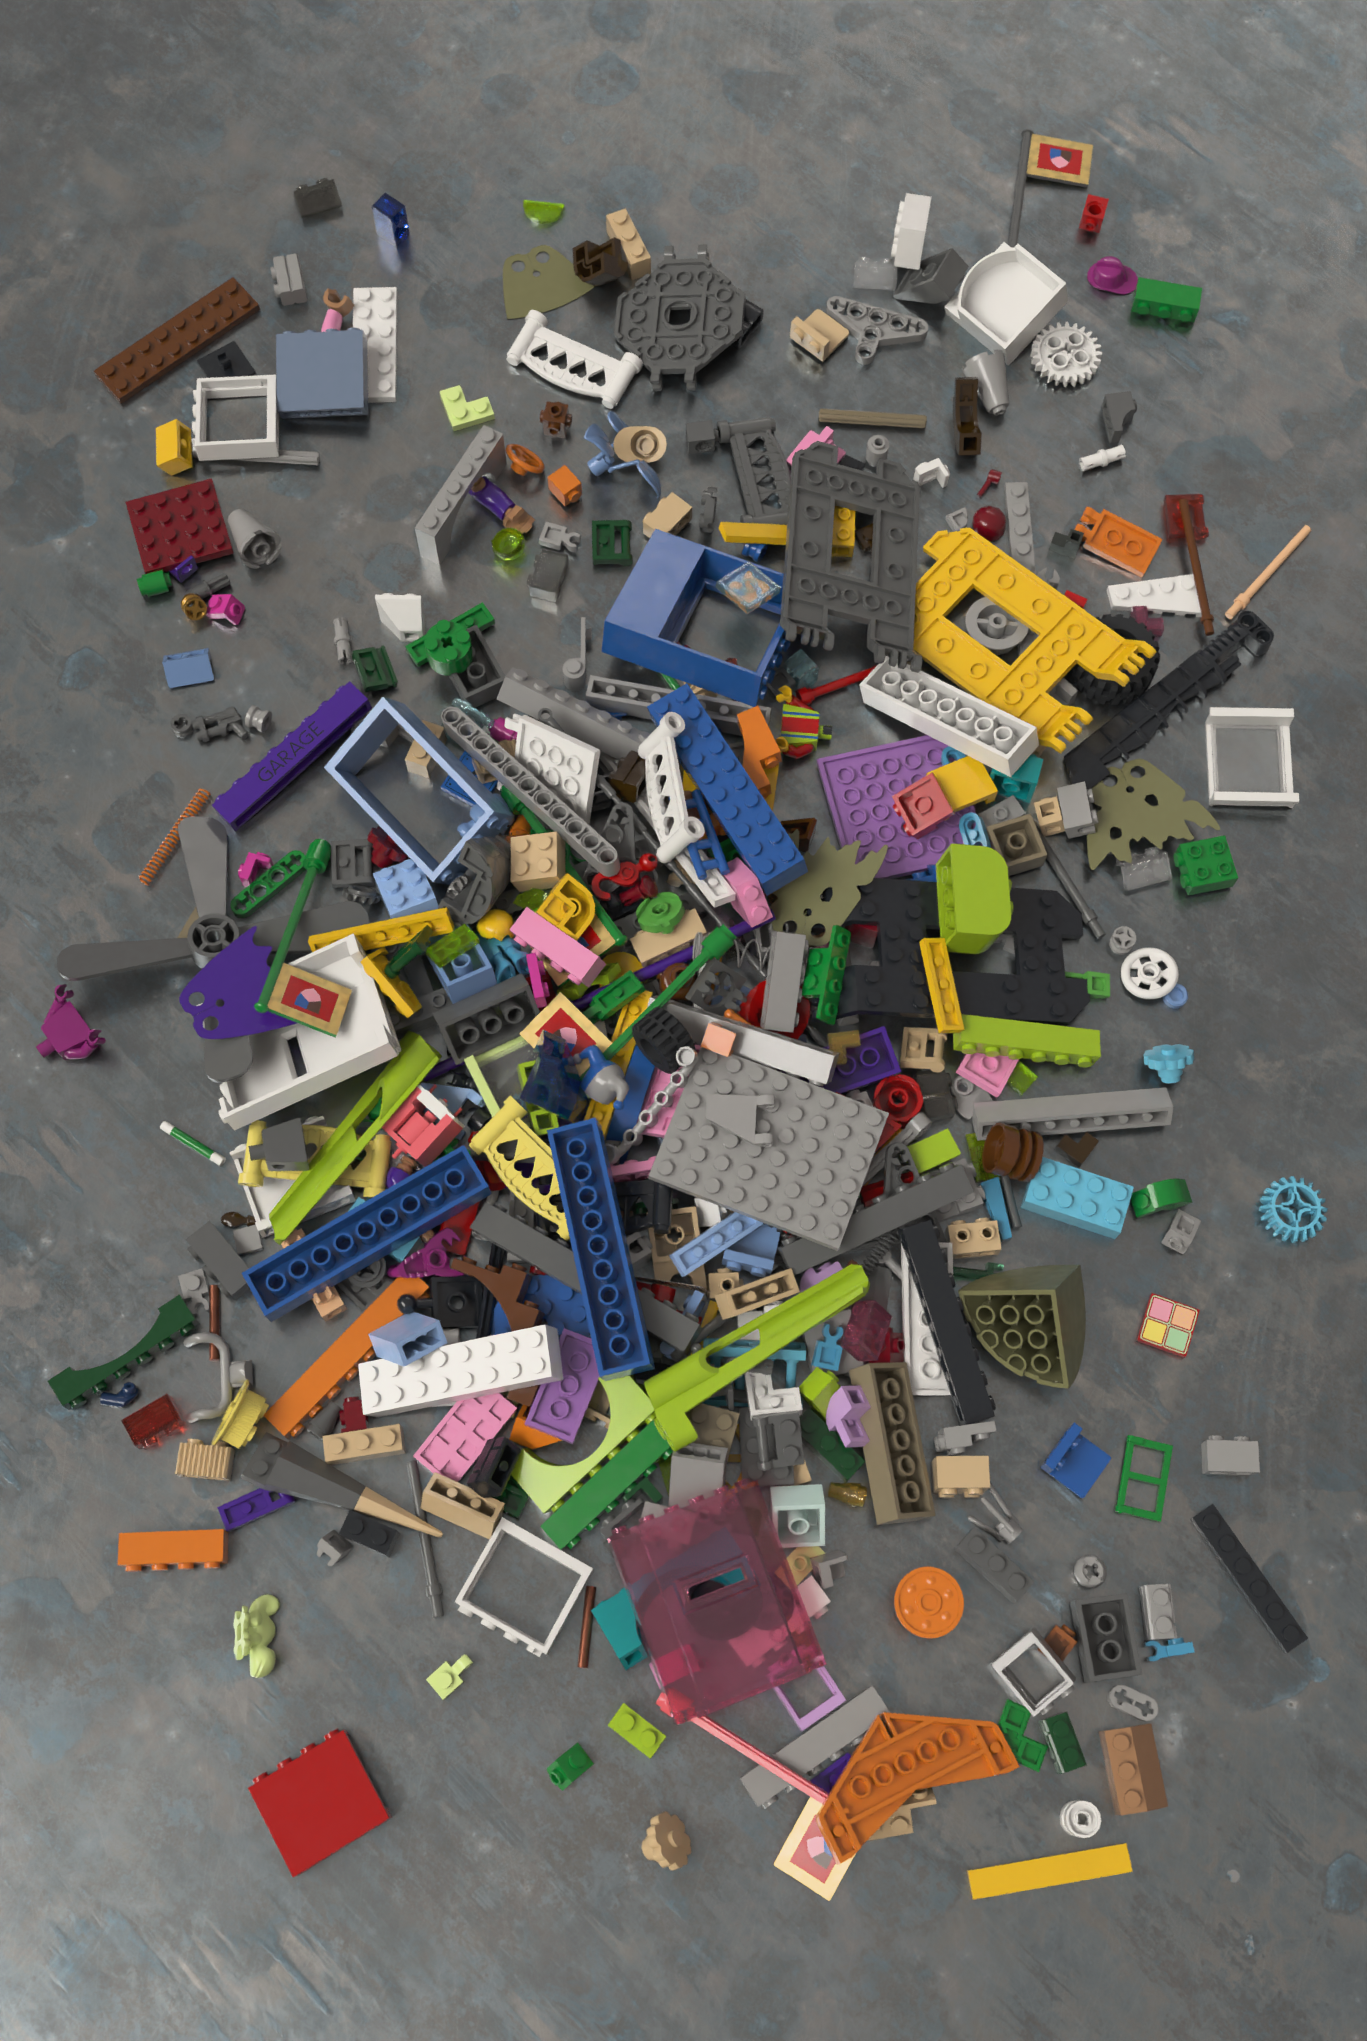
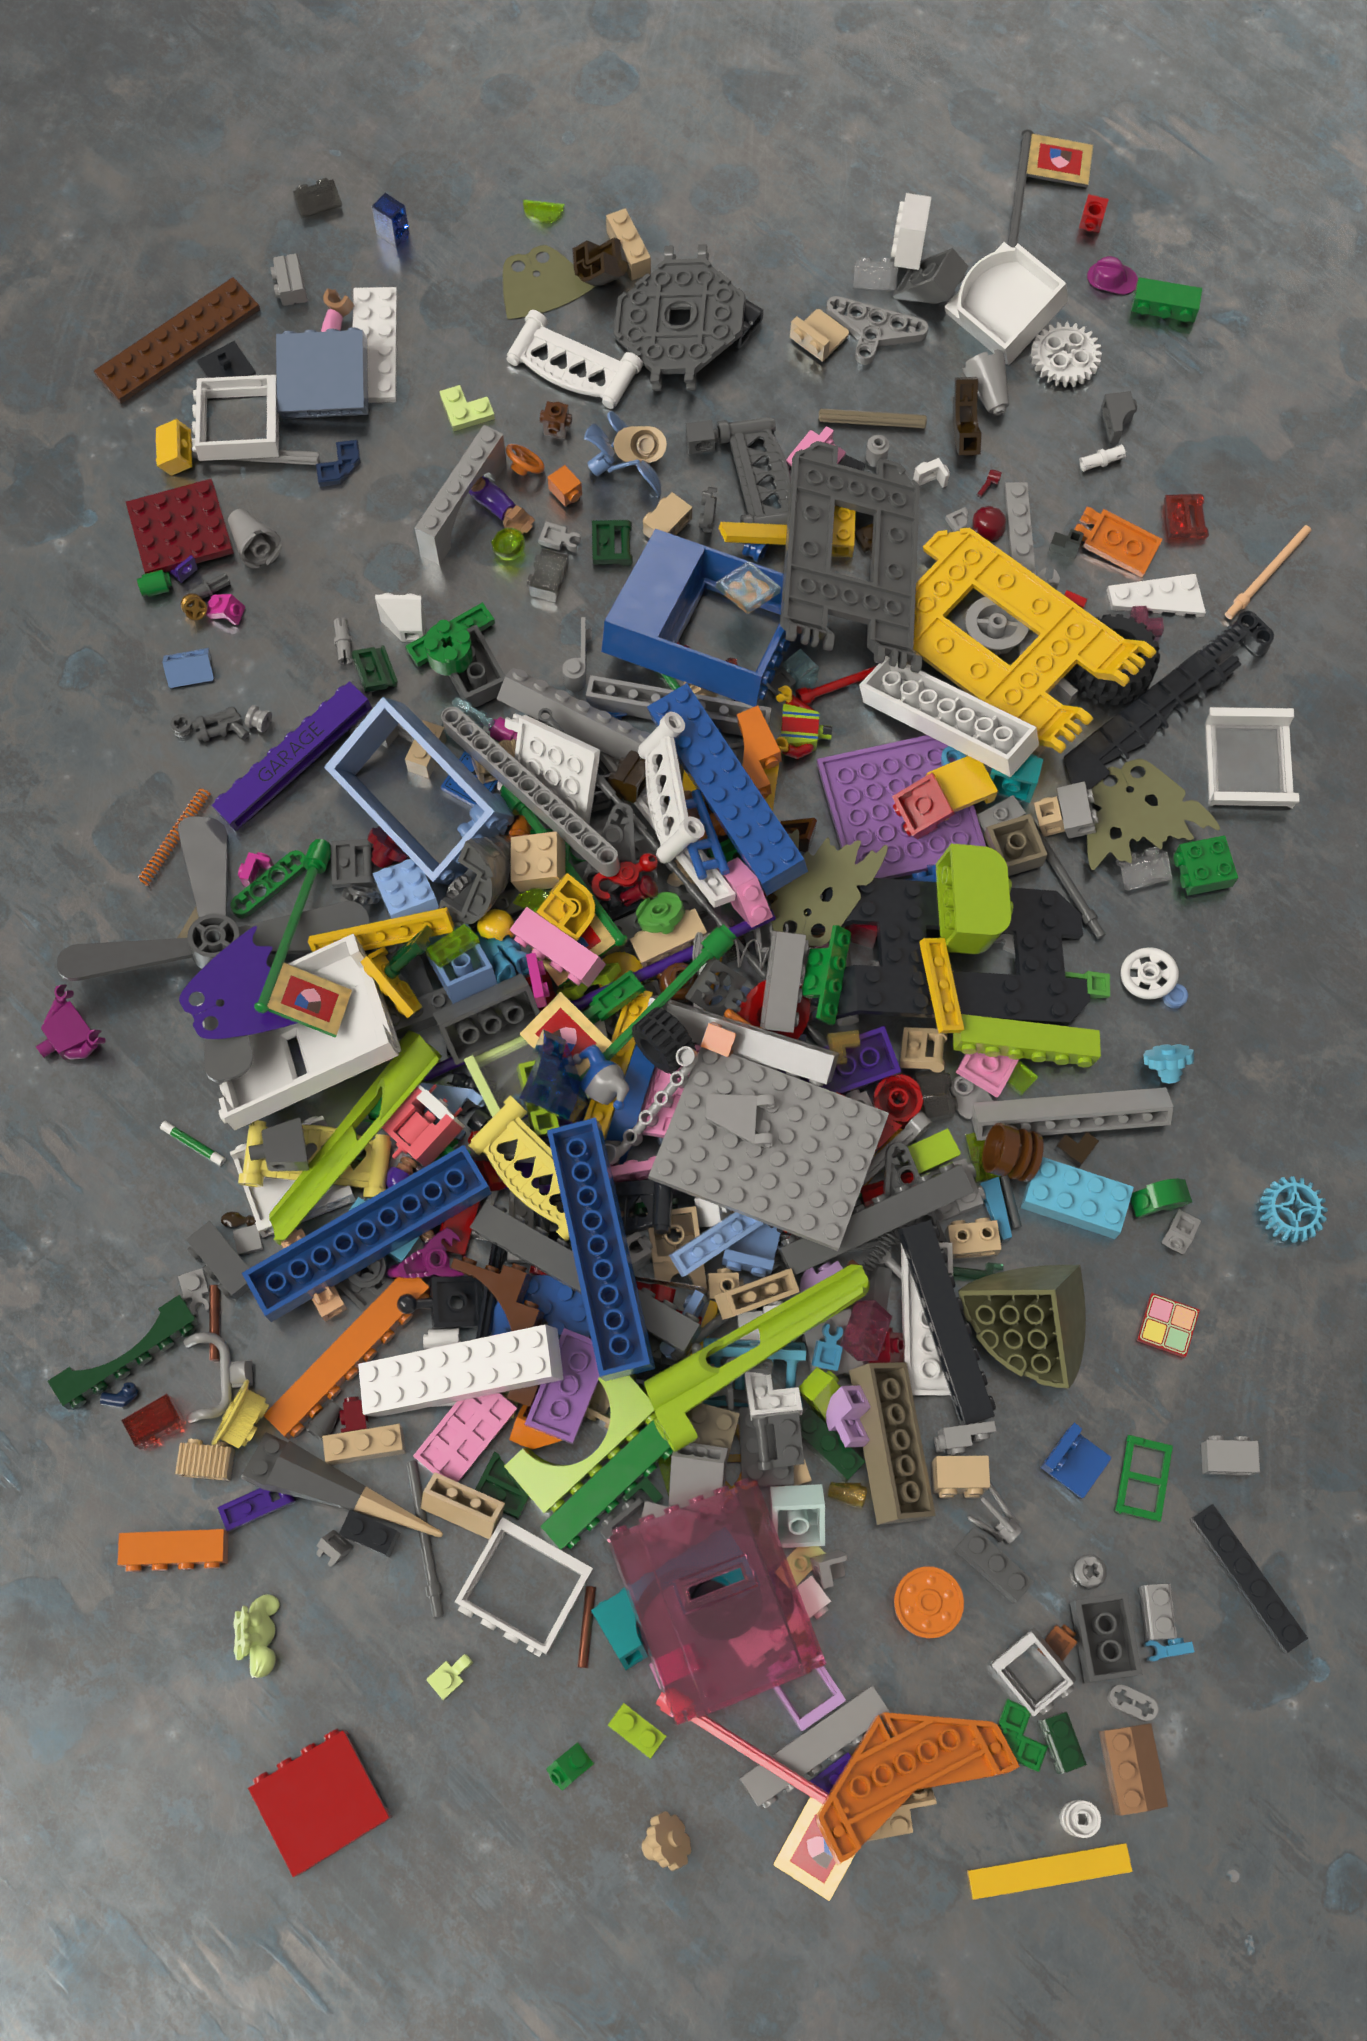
(336, 472): none -> dark blue tile
(407, 1338): light blue brick -> none
(494, 1467): black brick -> none
(973, 836): dark azure plate -> none
(1125, 935): light grey wheel -> none
(1206, 618): reddish brown bar -> none

